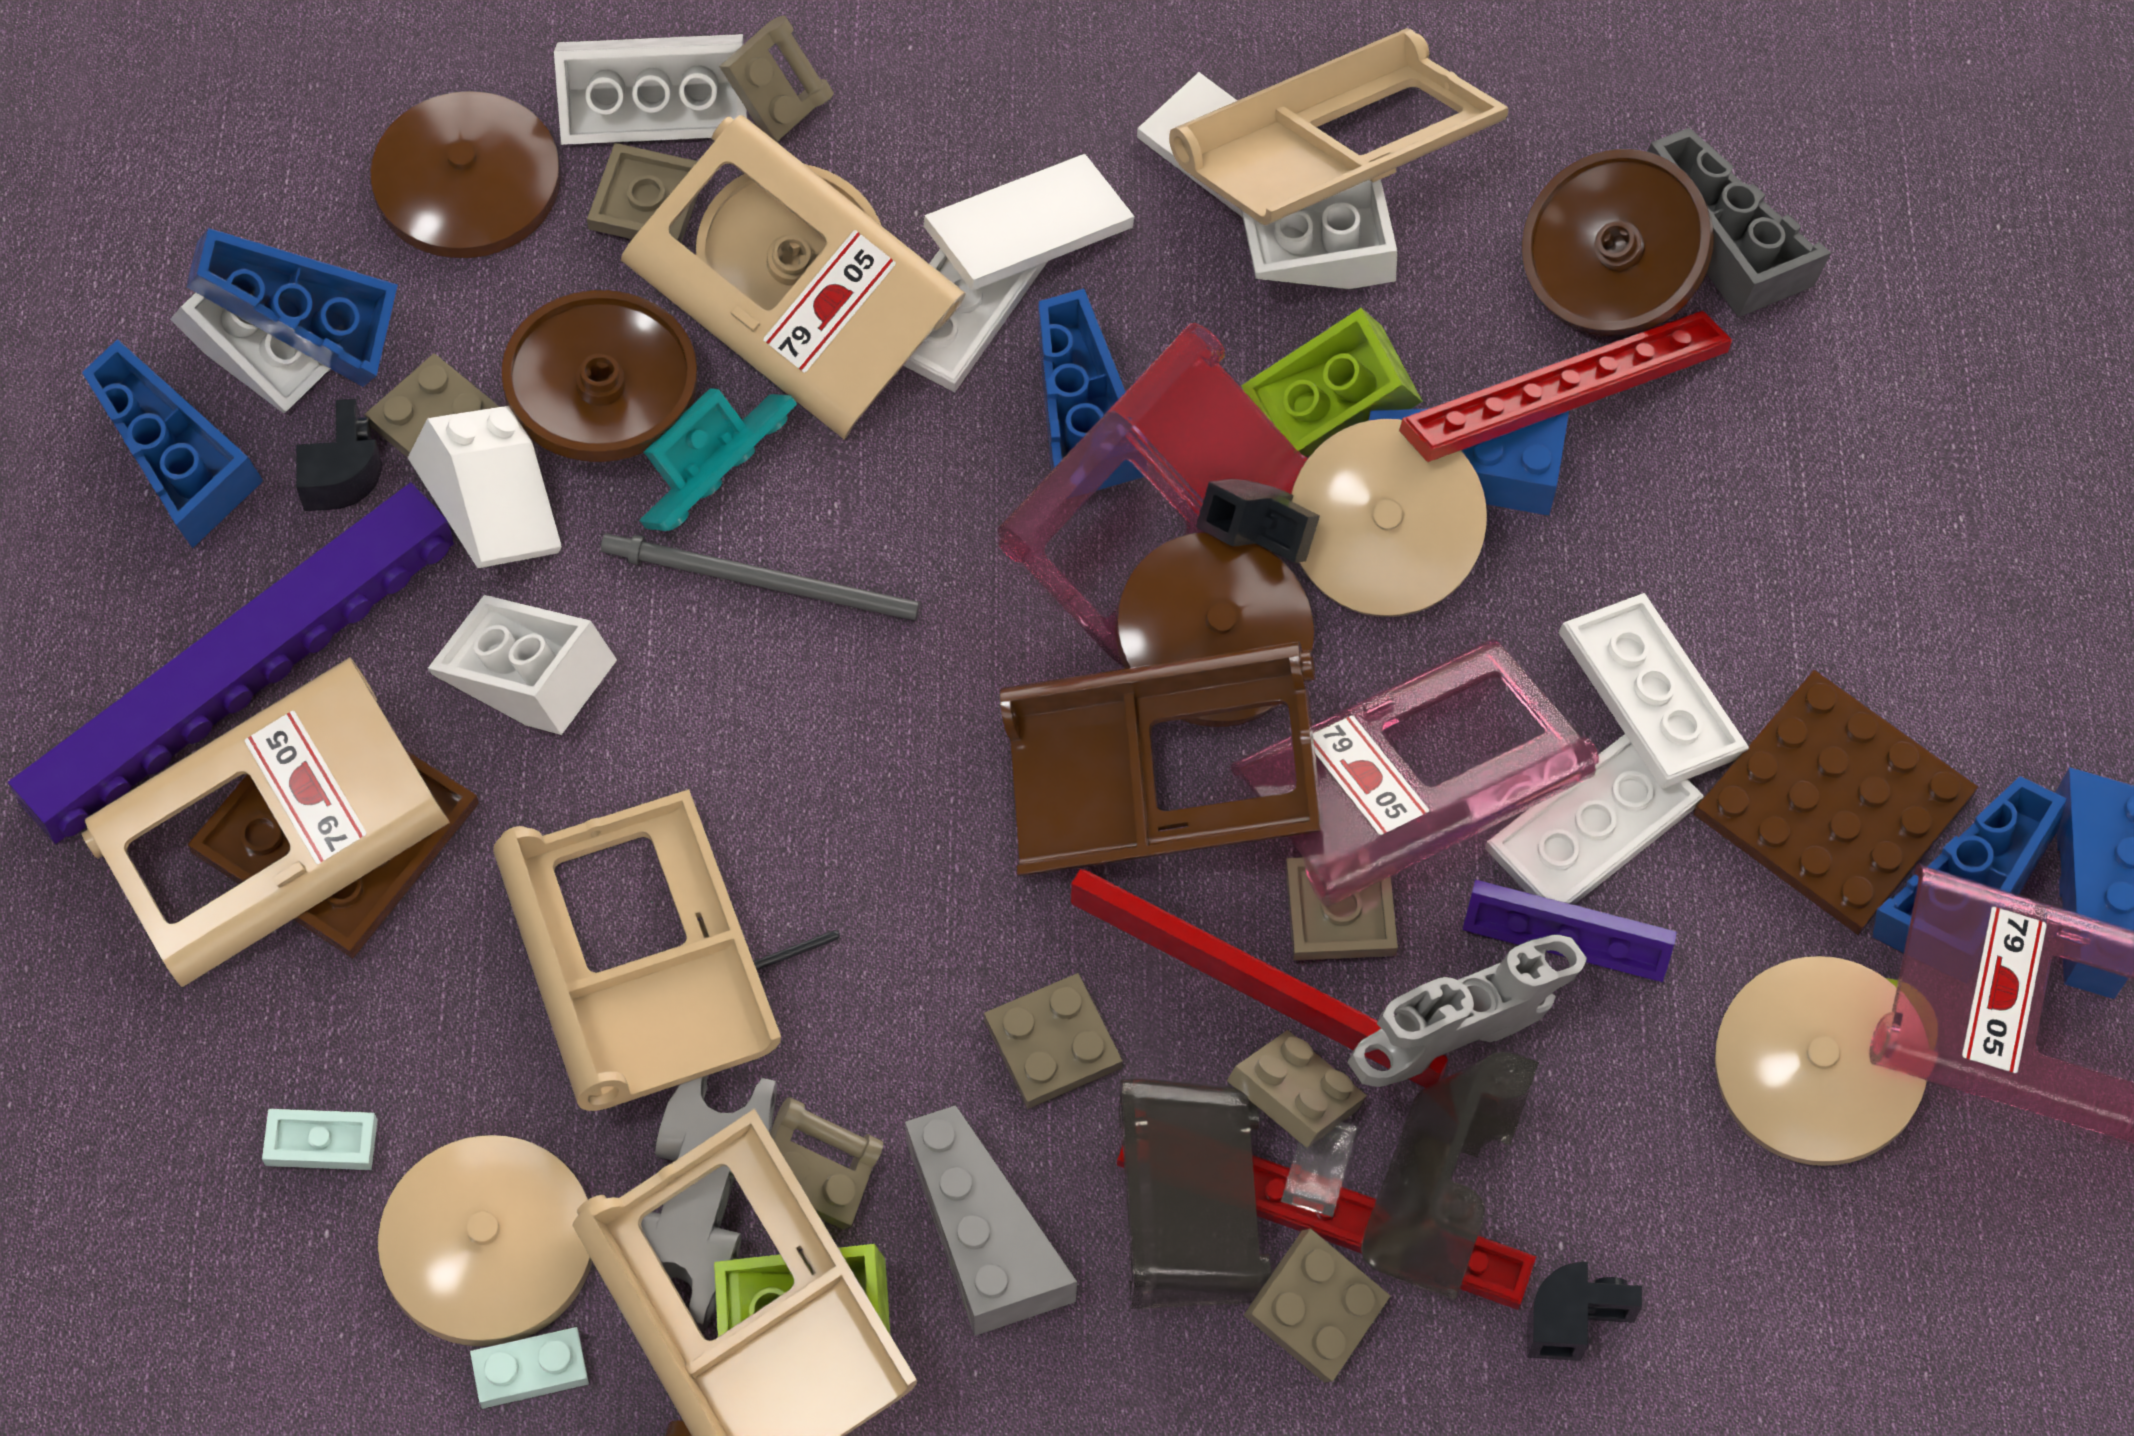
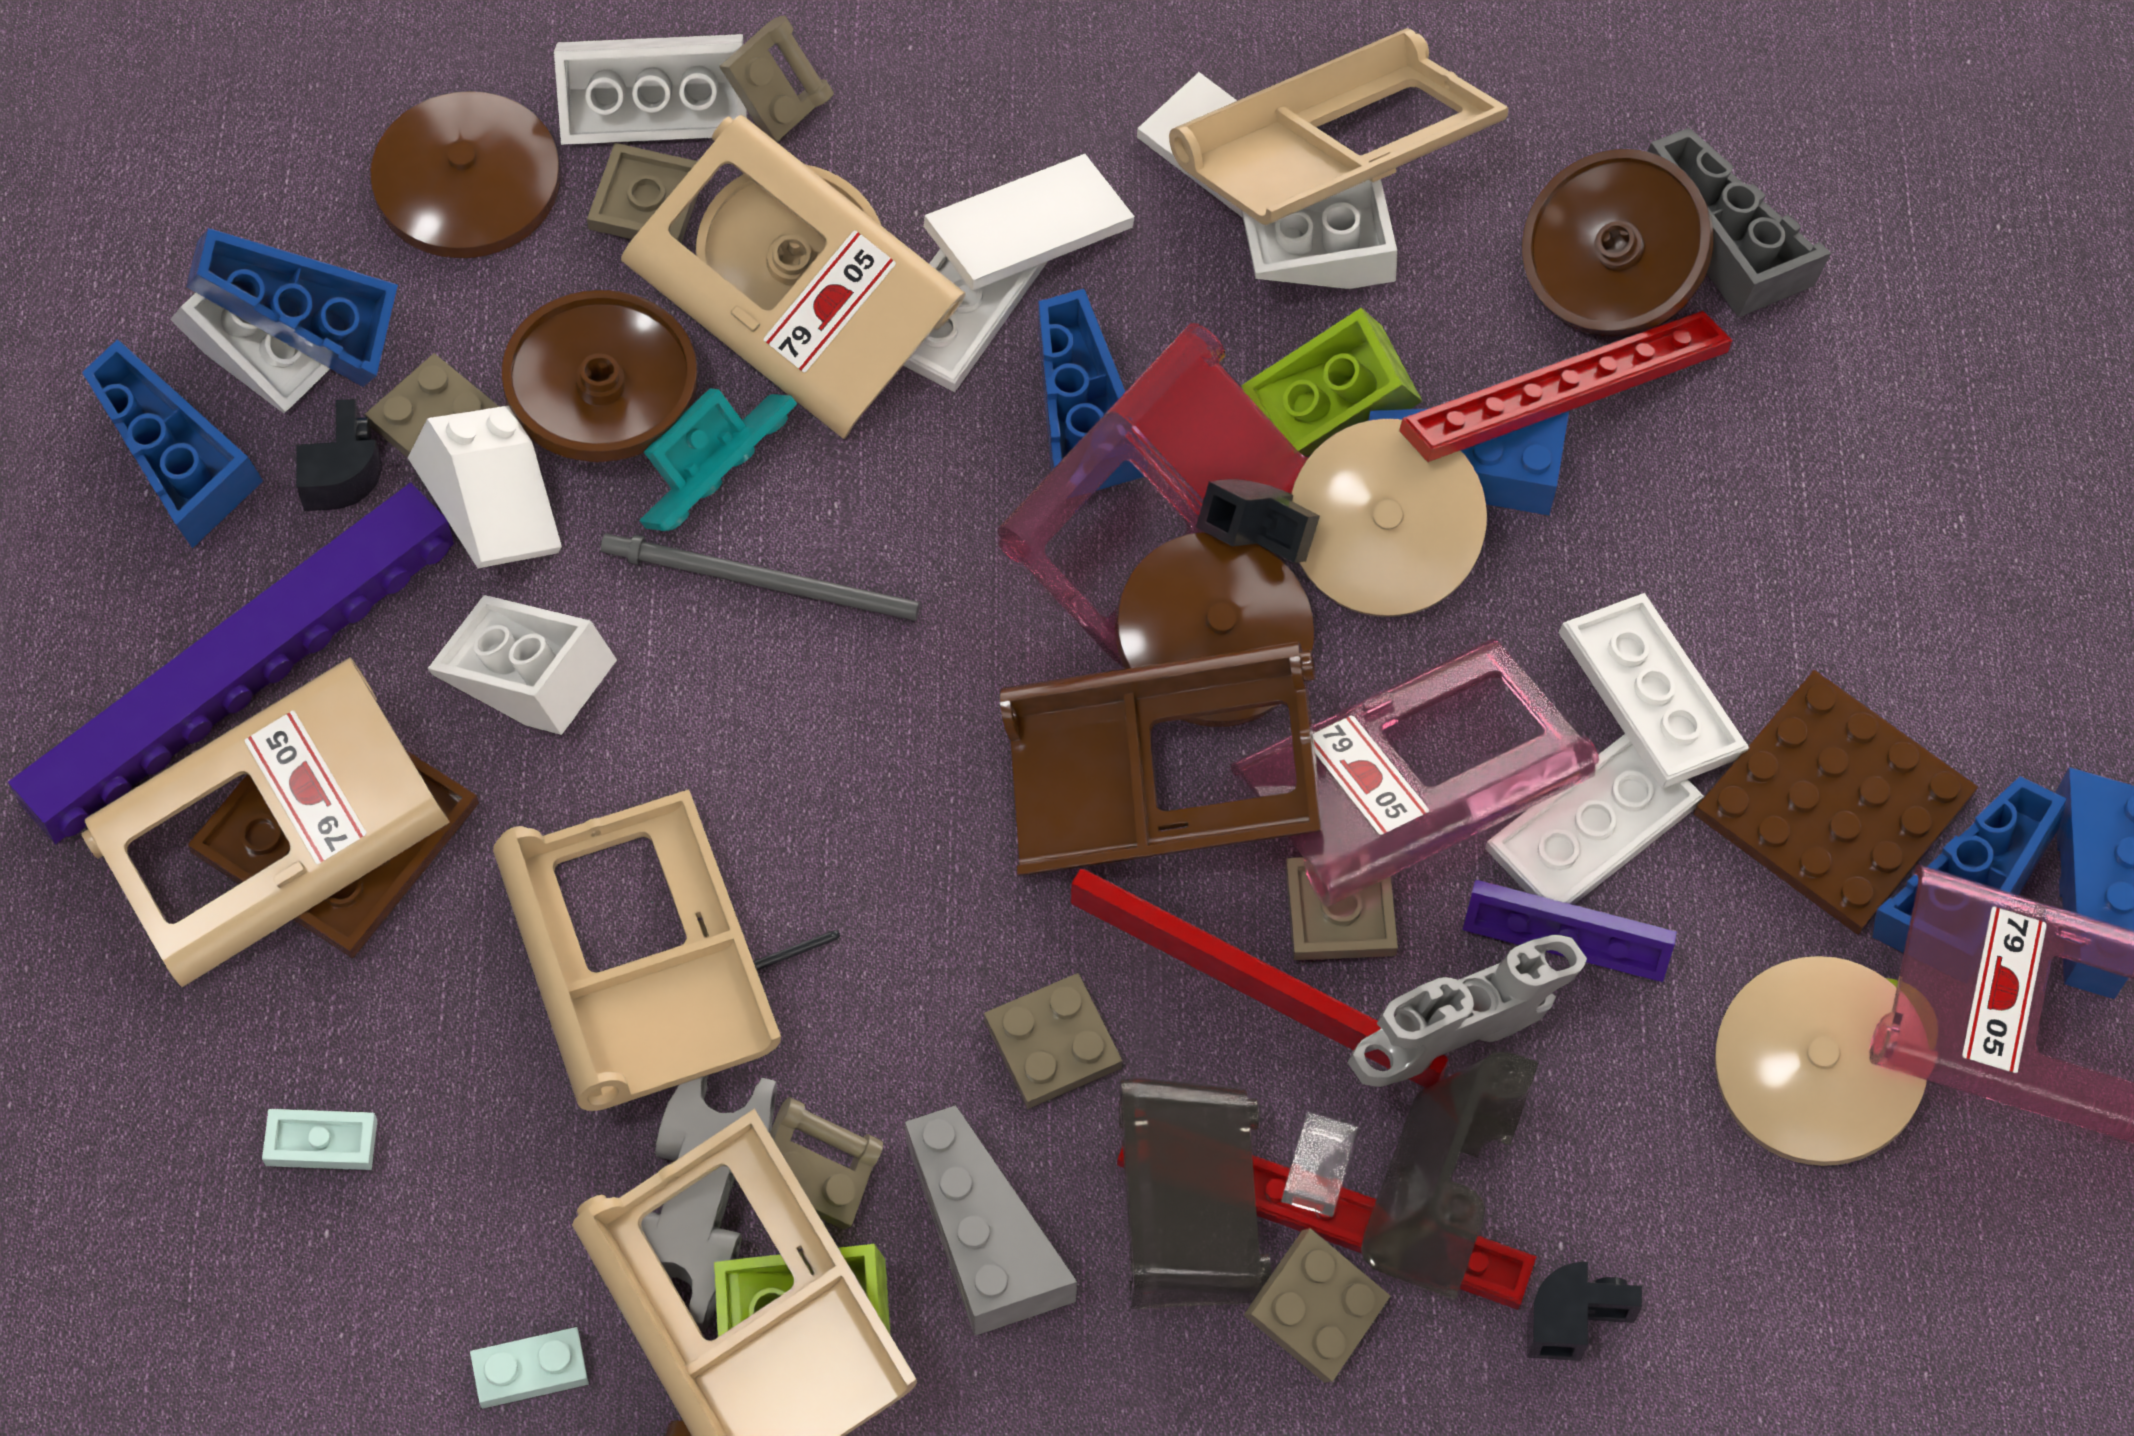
(484, 1241): tan dish -> none
(1297, 1088): dark tan plate -> none

